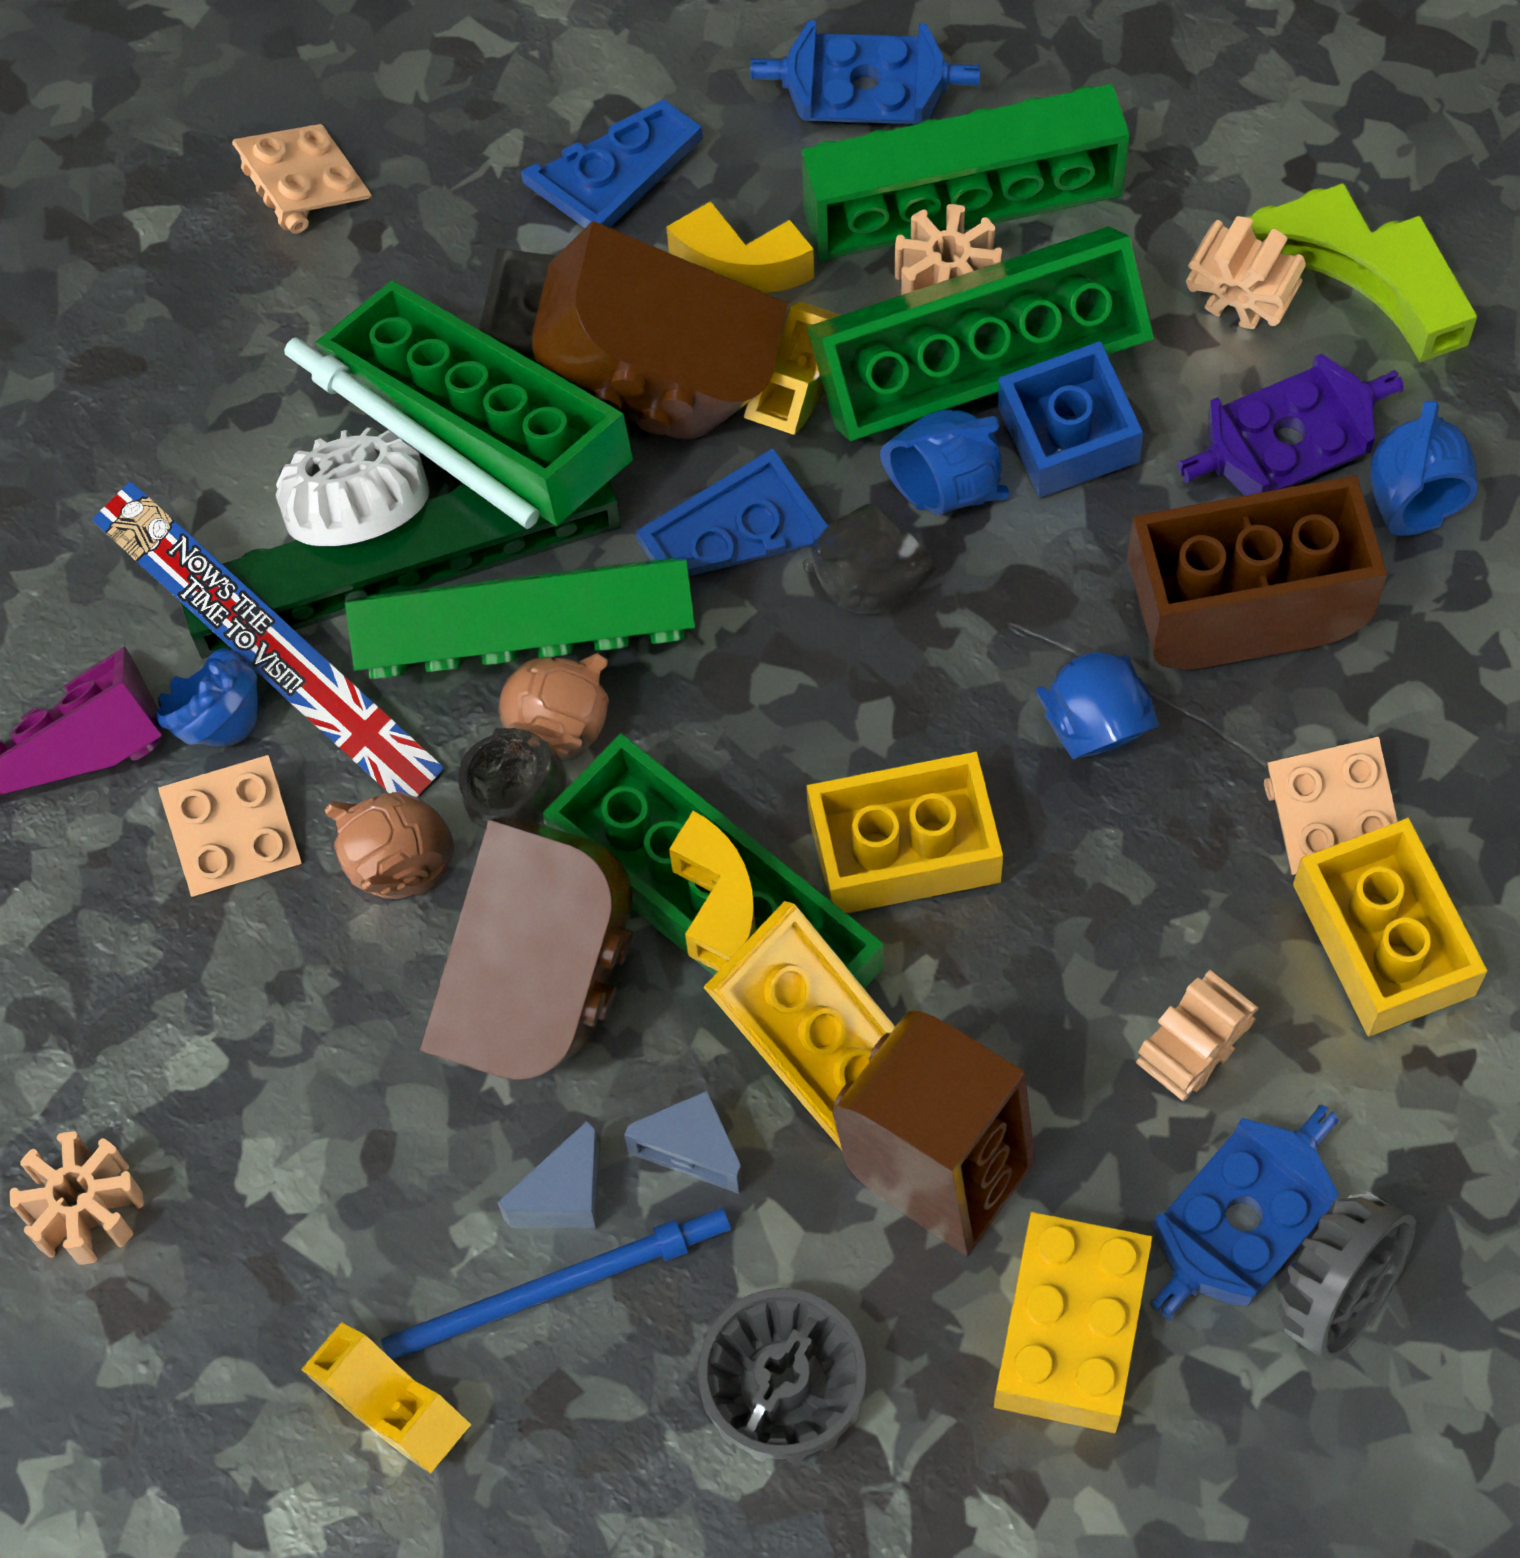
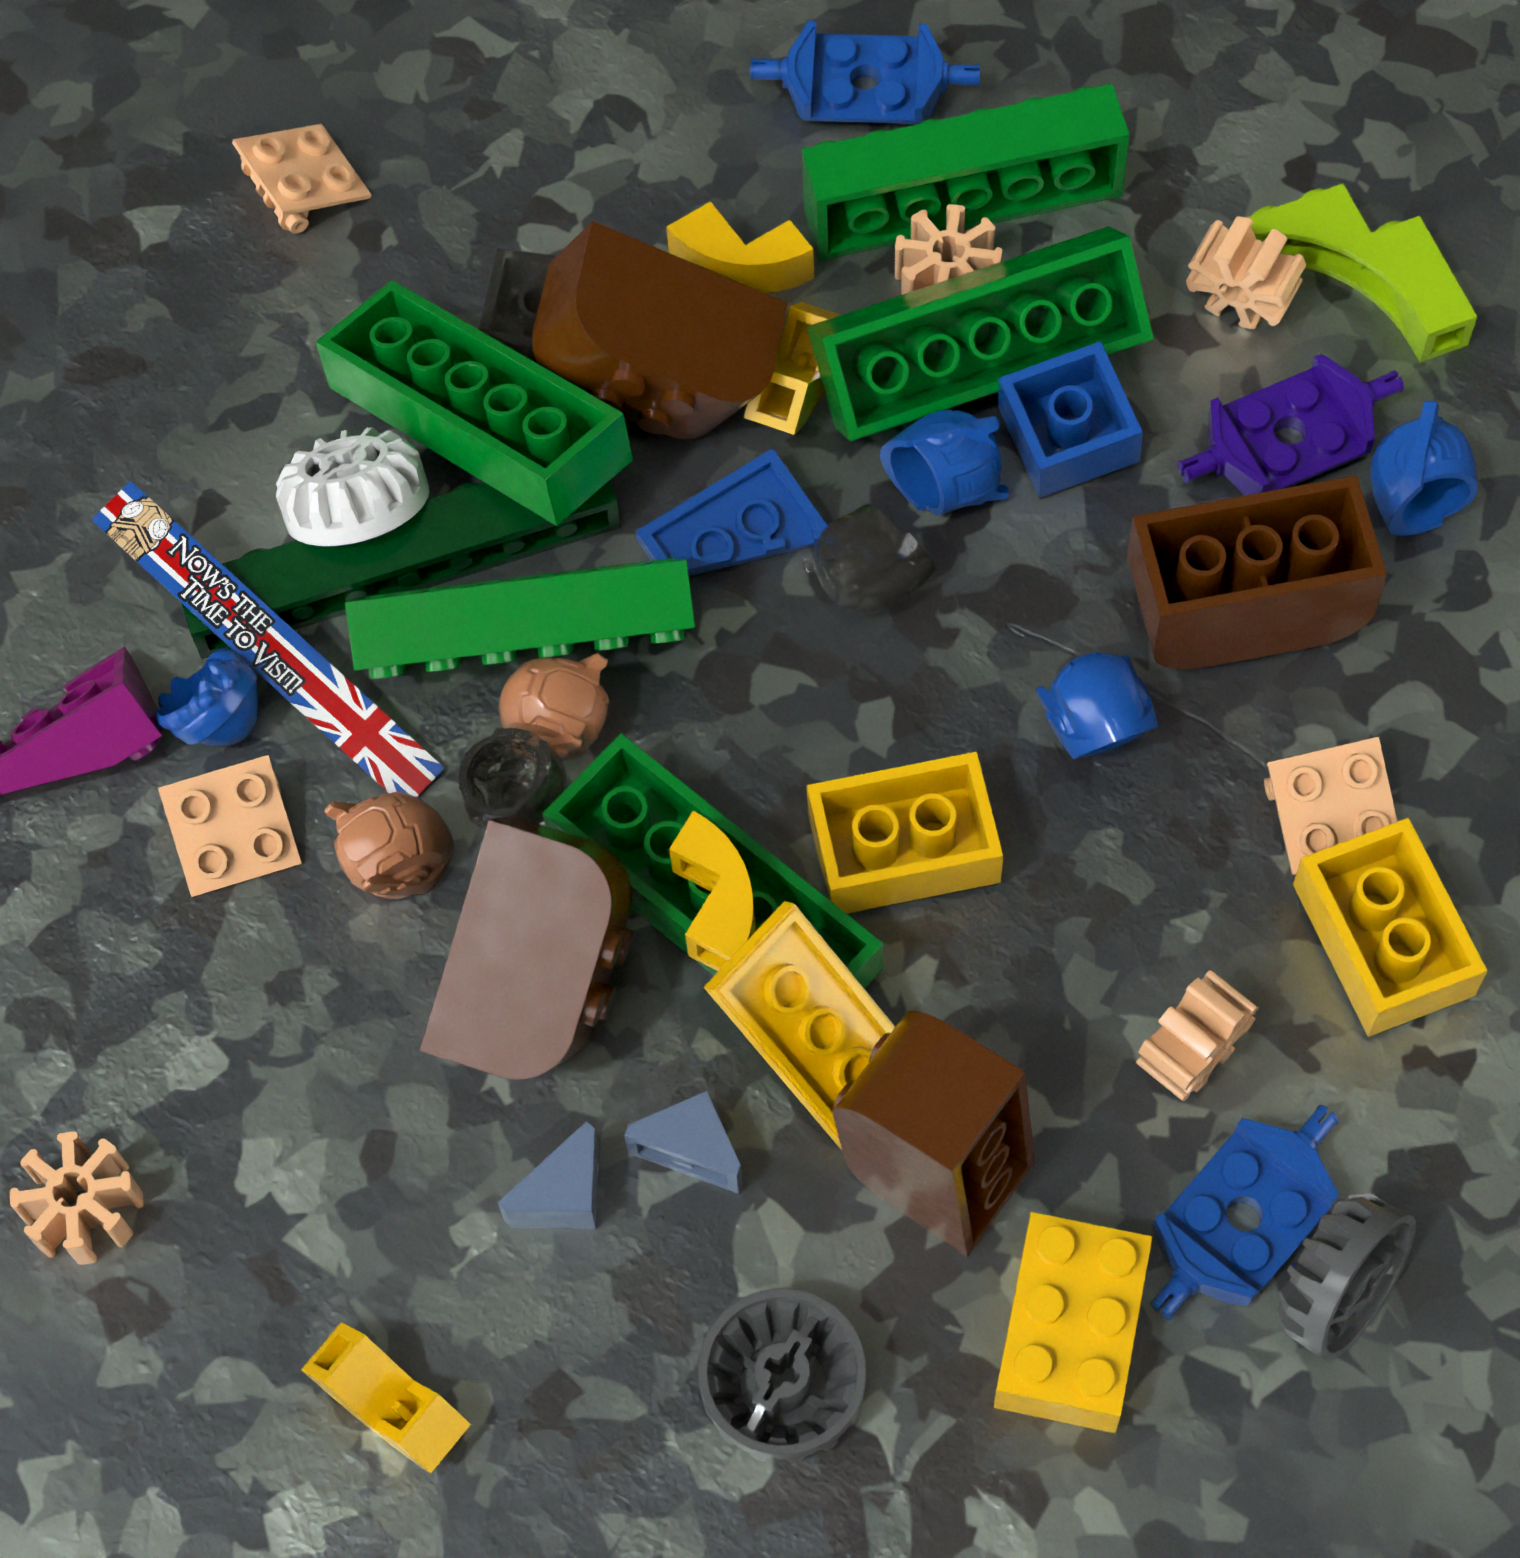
(336, 378): light aqua bar -> none
(617, 169): blue wing -> none
(667, 1242): blue bar -> none

